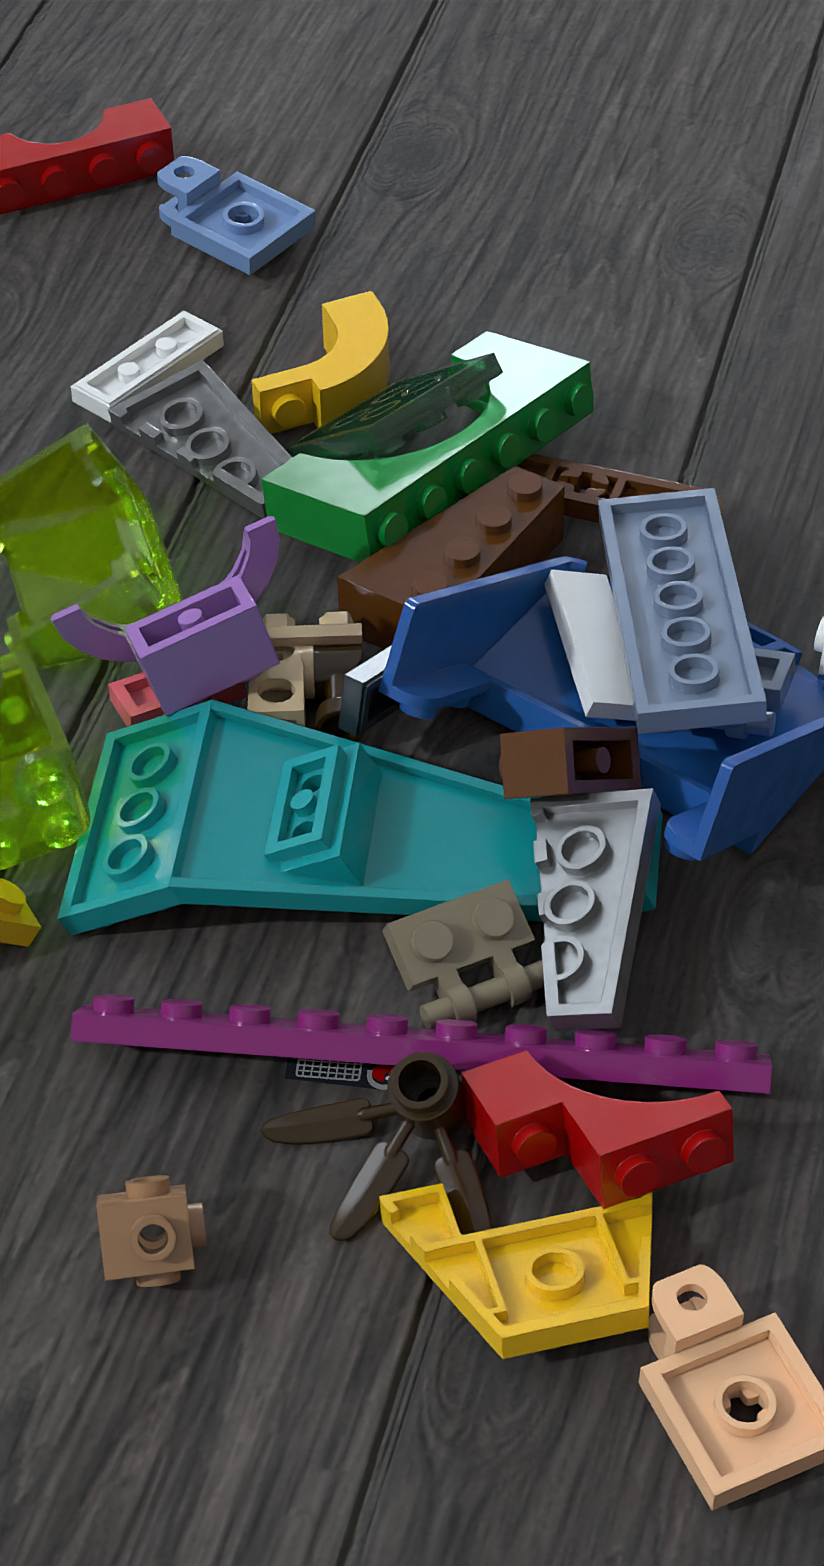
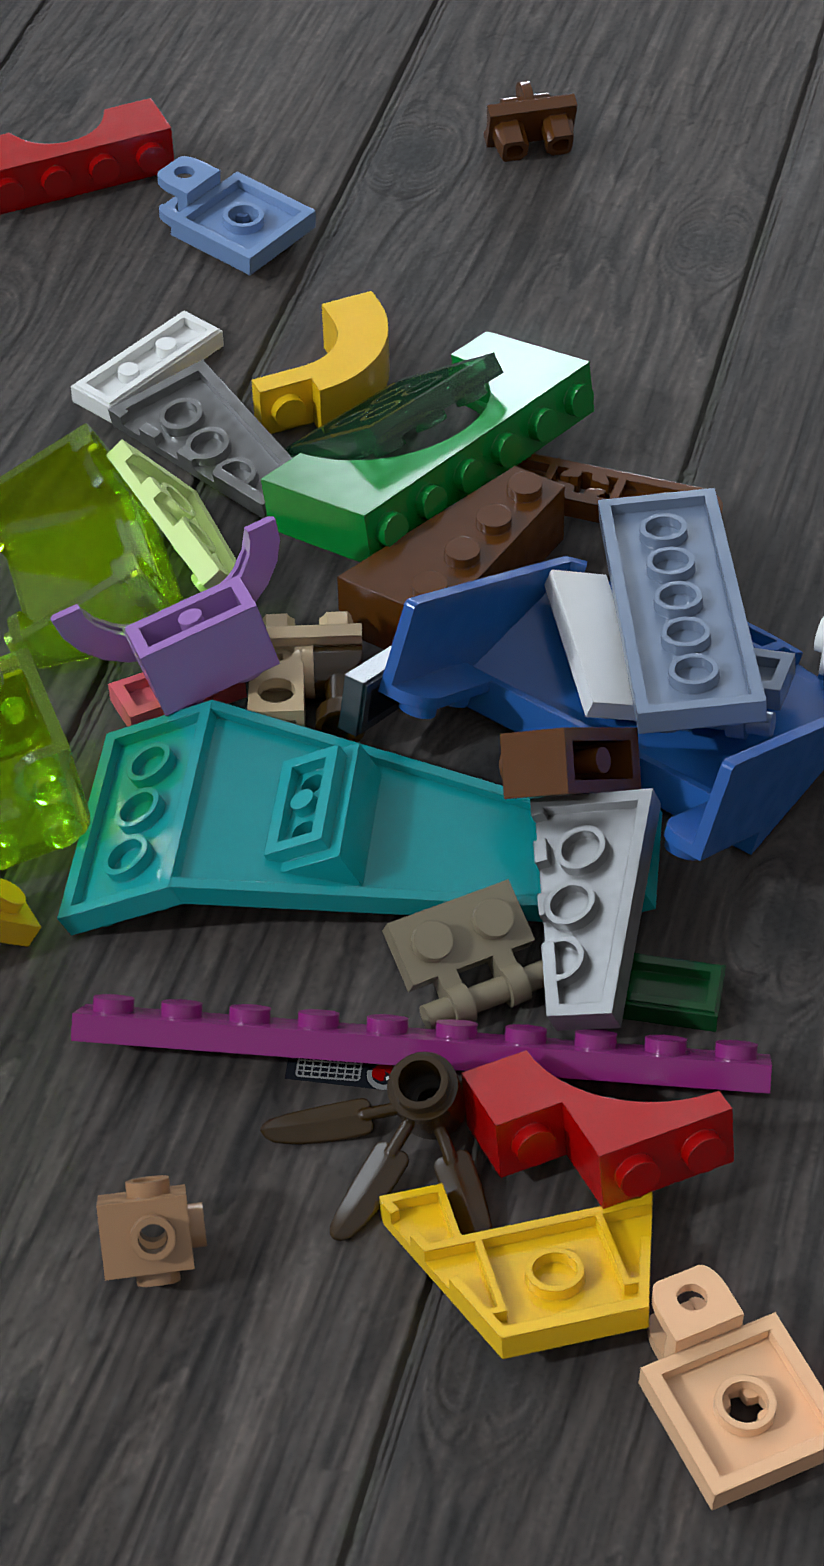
(178, 514): none -> yellowish green wing
(530, 119): none -> reddish brown hips
(674, 992): none -> dark green tile

